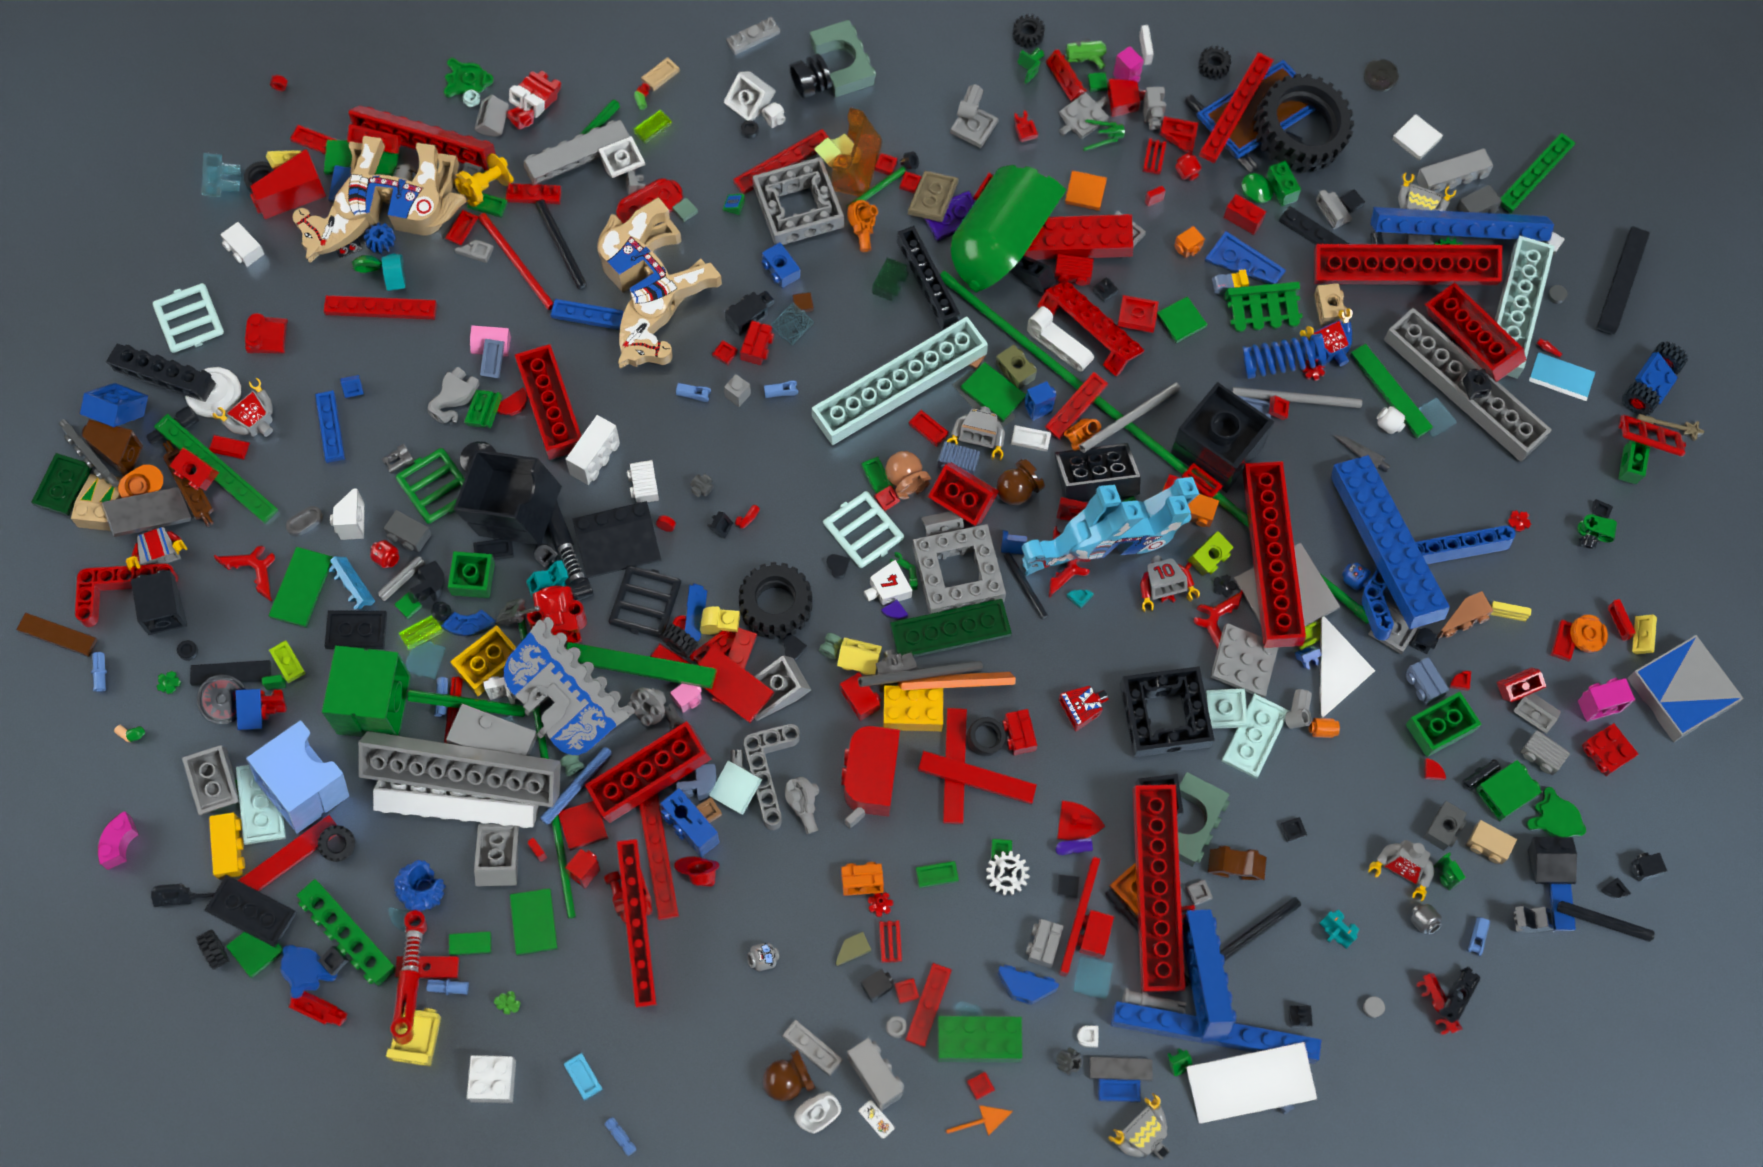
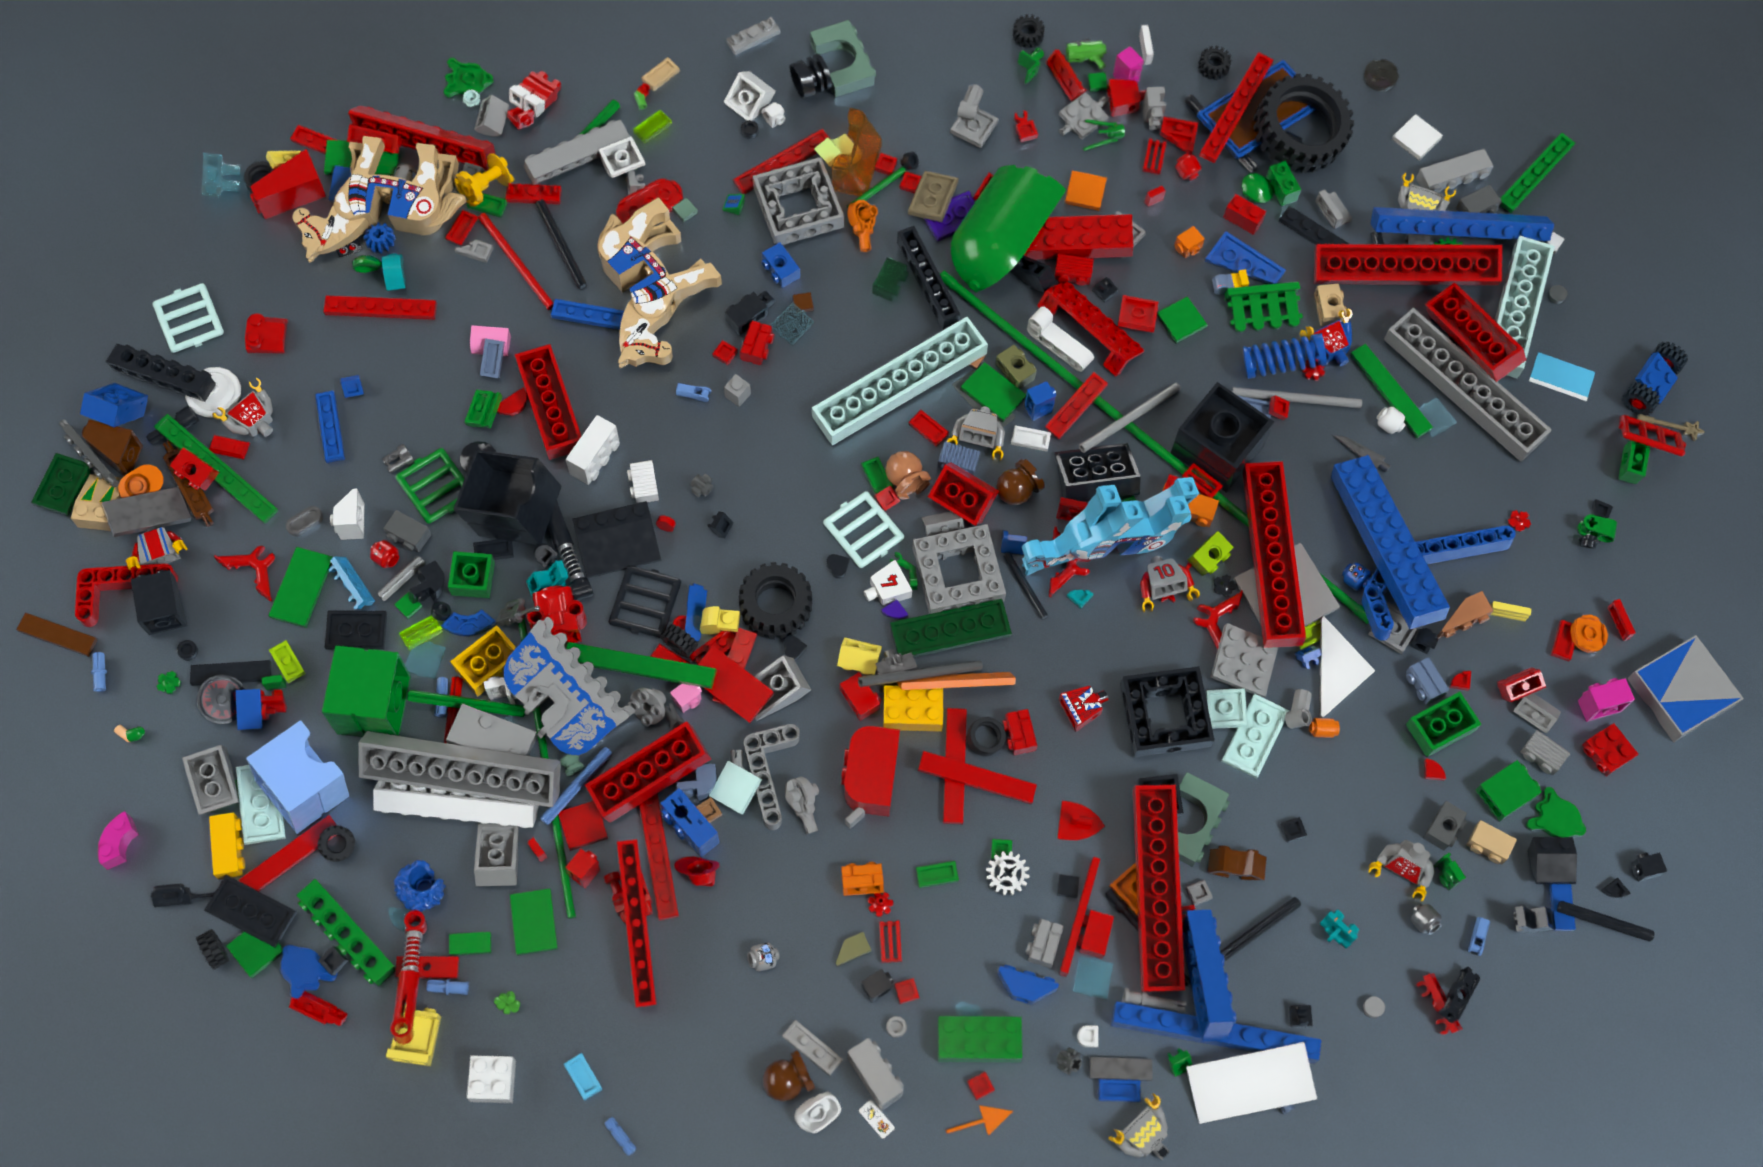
(242, 244): white brick -> none
(278, 82): red axle -> none
(454, 393): light grey hips -> none
(749, 517): red arm -> none
(776, 390): medium blue bar -> none
(831, 646): sand green wheel -> none
(928, 1005): red tile -> none
(1074, 846): dark purple bar -> none
(1079, 432): orange piece -> none
(1352, 201): black tile -> none
(1474, 390): black brick -> none
(1481, 774): black pin -> none
(1548, 347): red piece -> none
(1623, 280): black beam -> none
(1645, 634): light yellow plate -> none

